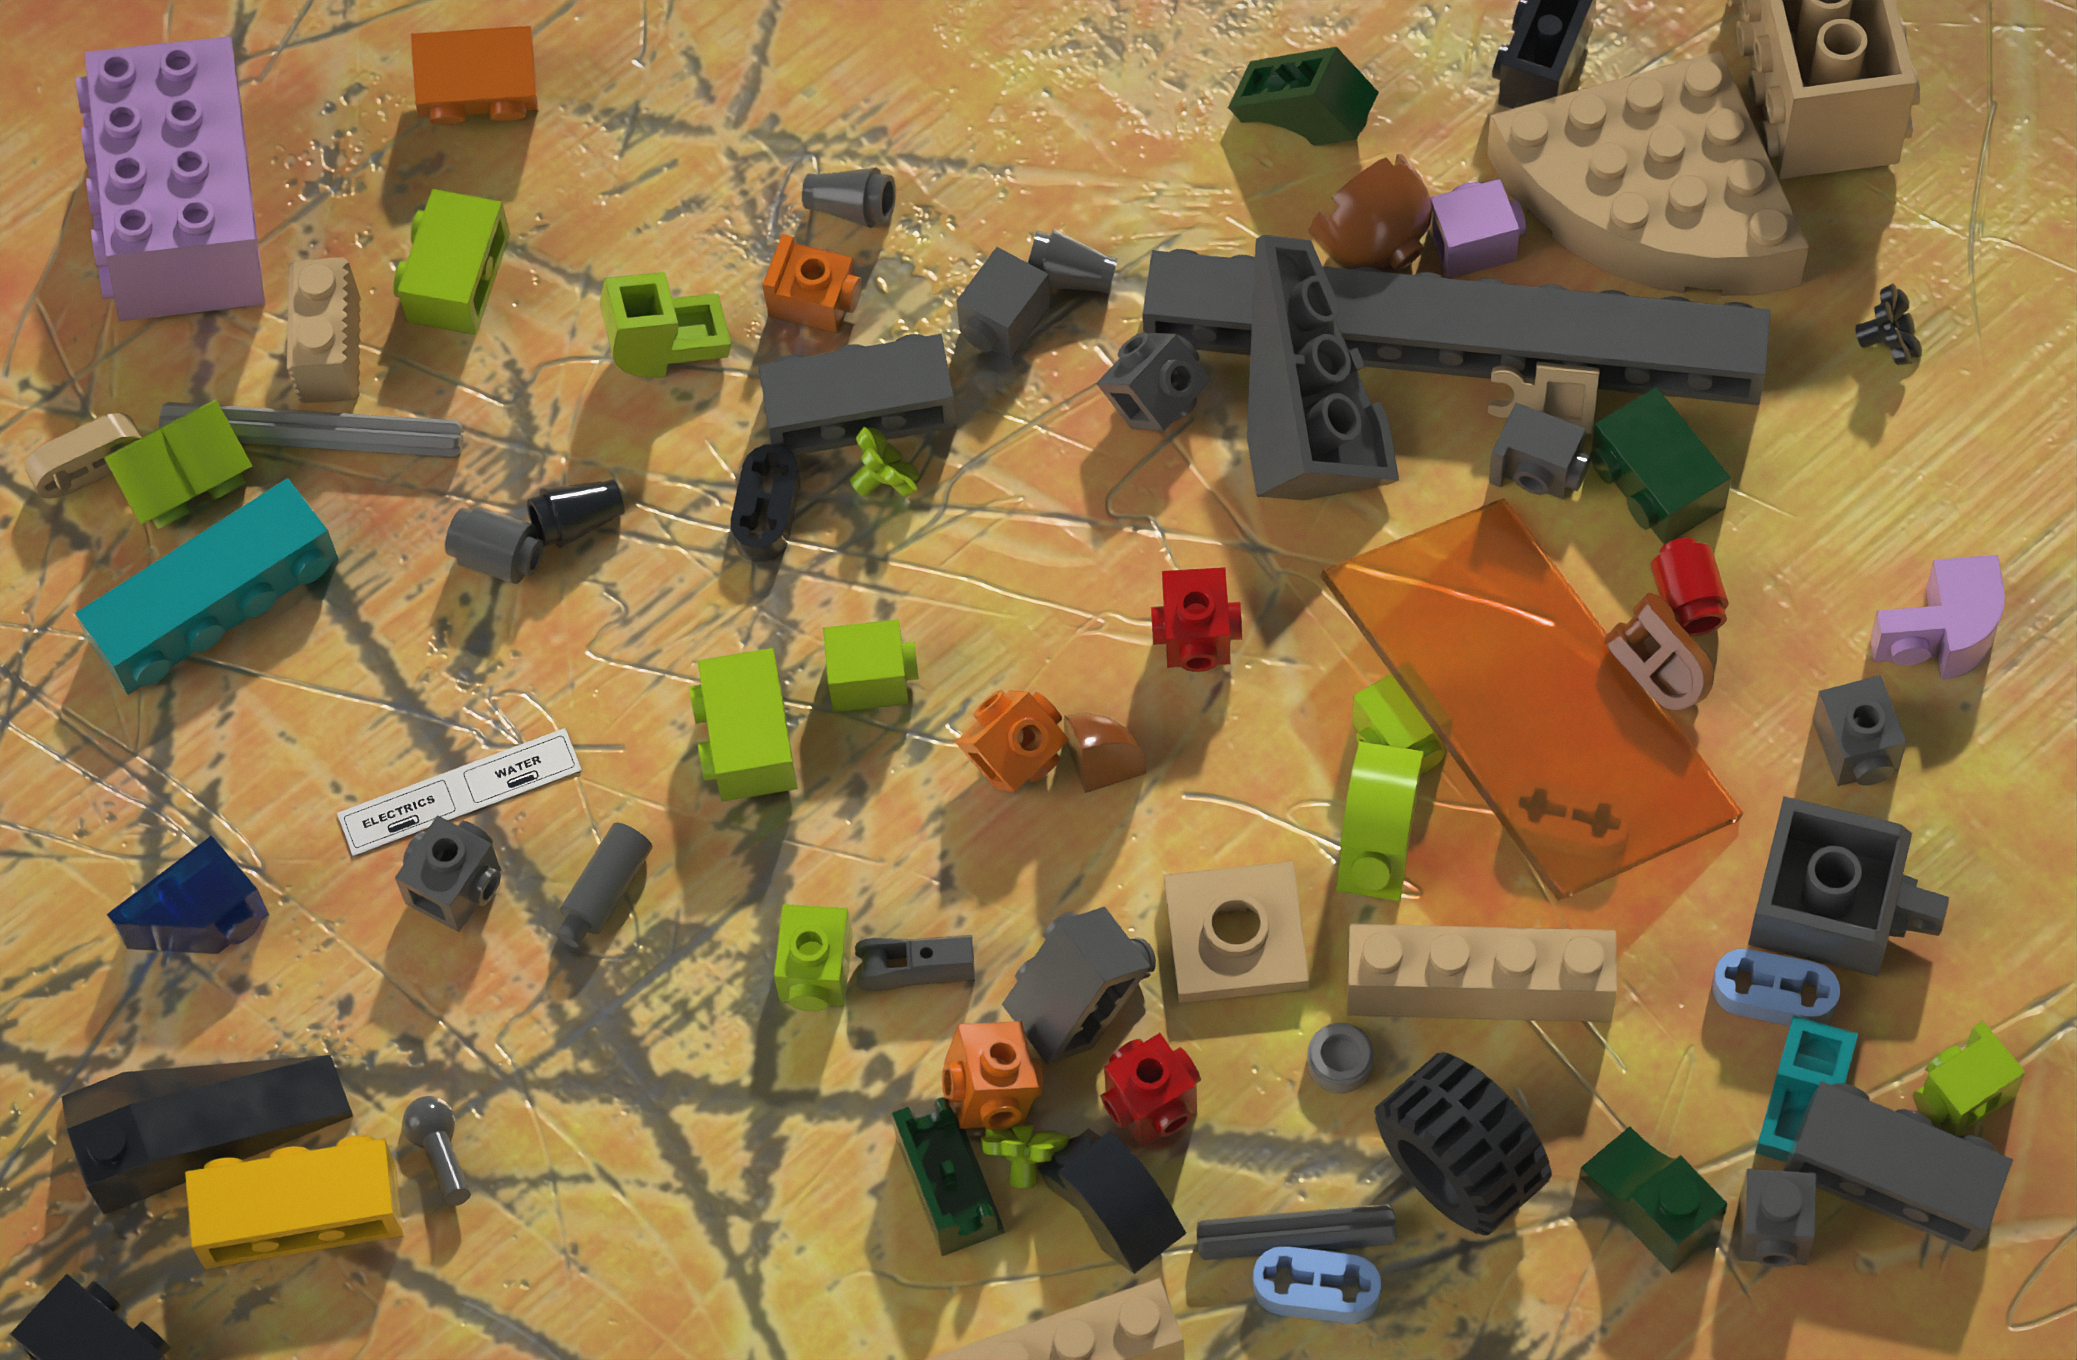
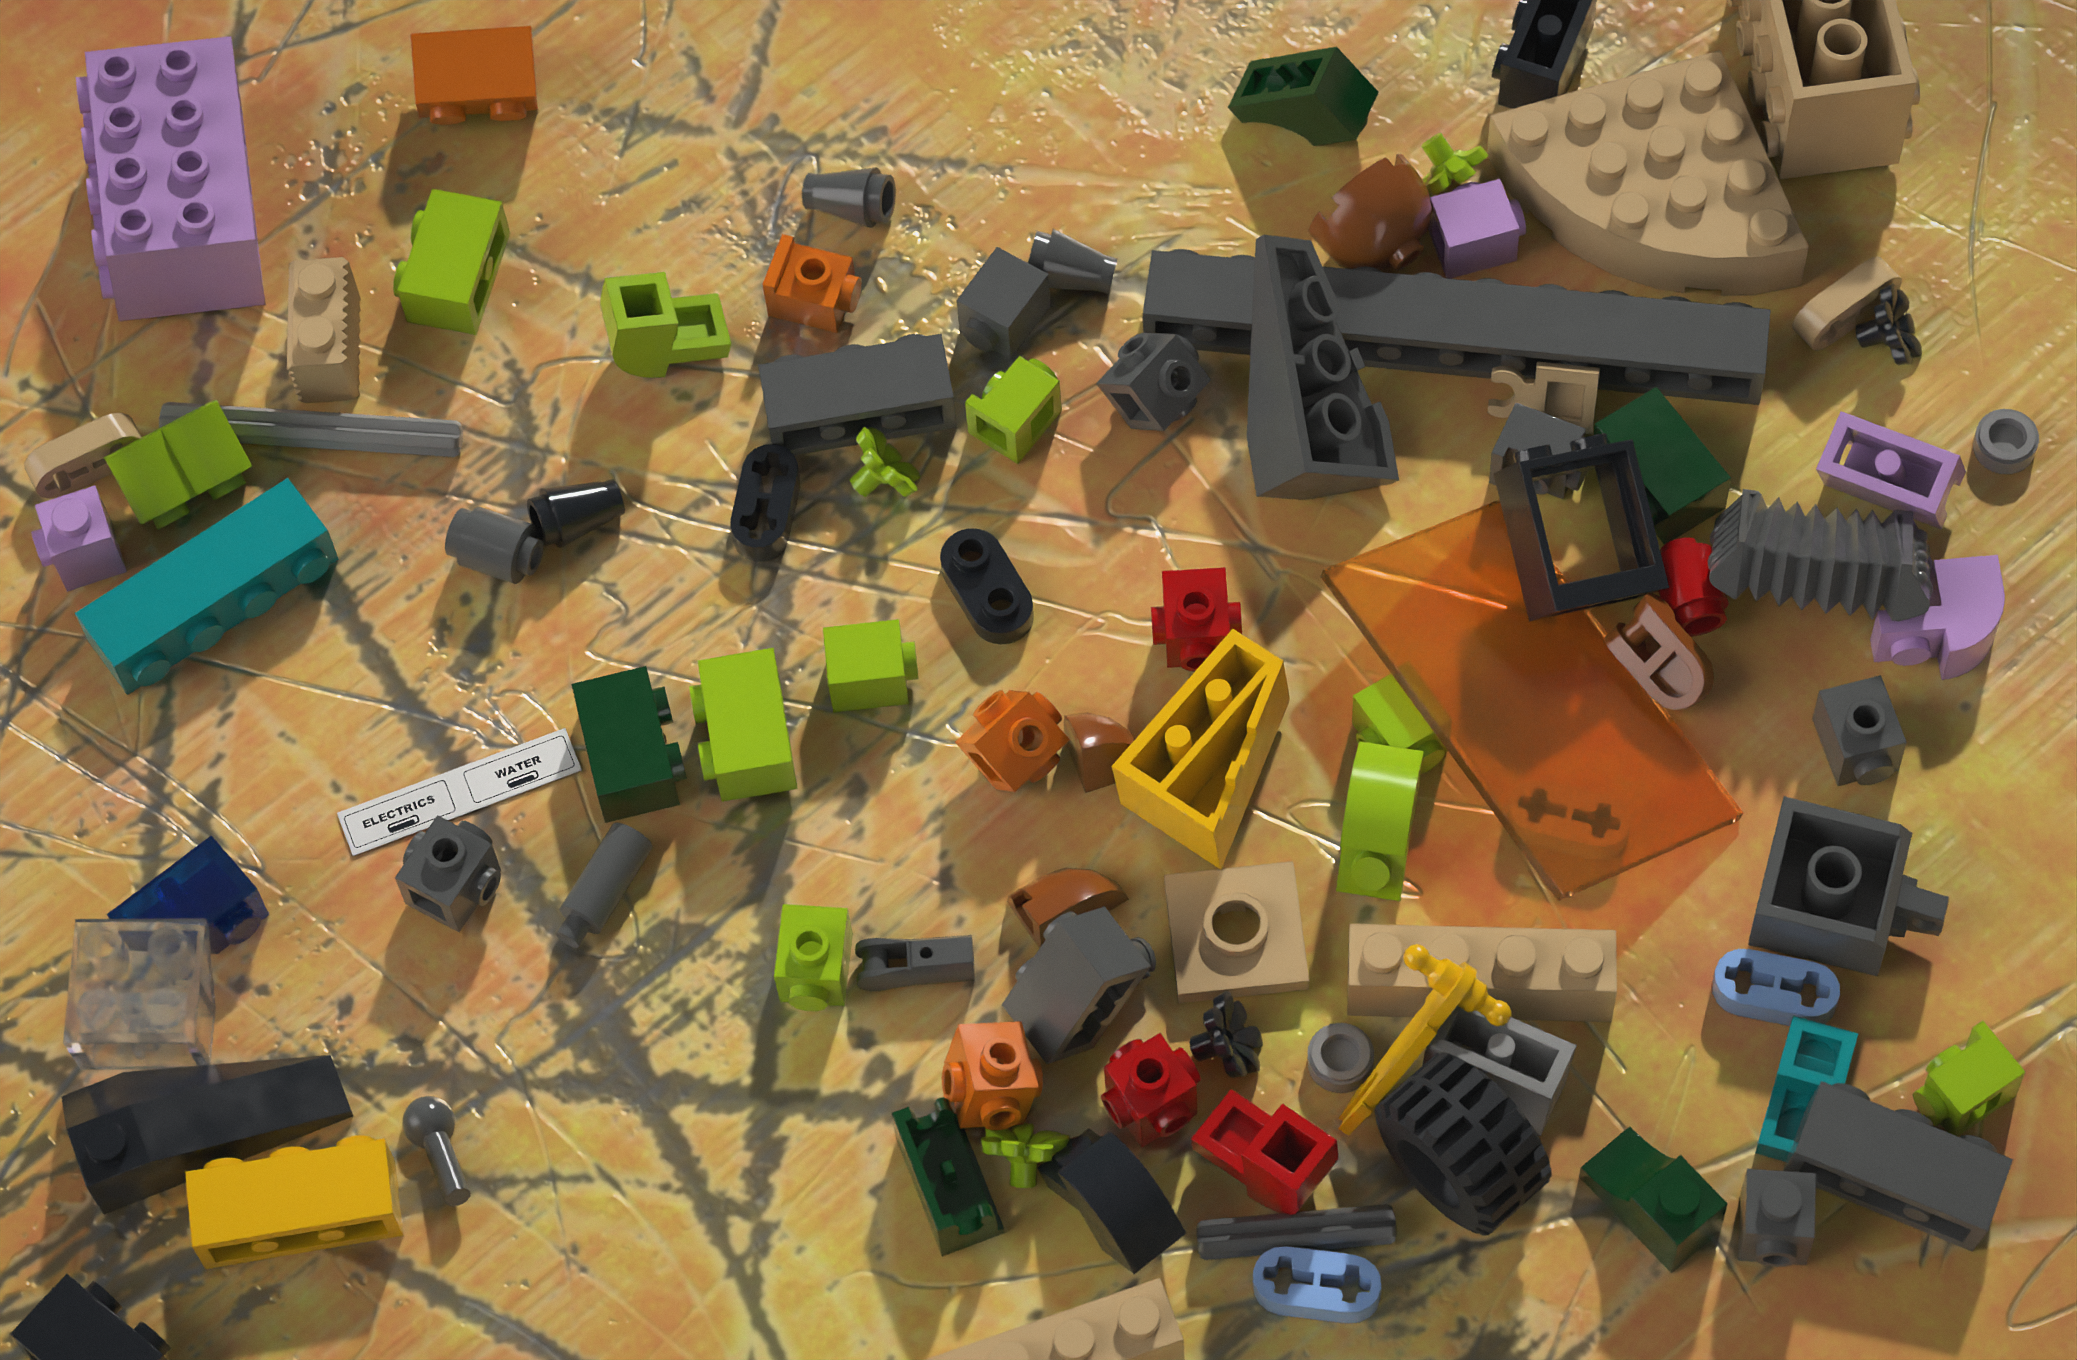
(78, 539): none -> lavender brick
(140, 994): none -> clear slope
(627, 745): none -> dark green brick
(985, 581): none -> black plate
(1015, 408): none -> lime brick
(1061, 893): none -> dark orange brick
(1207, 748): none -> yellow wedge
(1228, 1037): none -> black plant
(1274, 1155): none -> red brick
(1449, 163): none -> lime plant
(1452, 987): none -> yellow piece
(1516, 1056): none -> light grey brick
(1627, 516): none -> black window
(1822, 557): none -> dark grey piece
(1844, 304): none -> tan beam
(1890, 469): none -> lavender brick
(2005, 441): none -> light grey tile

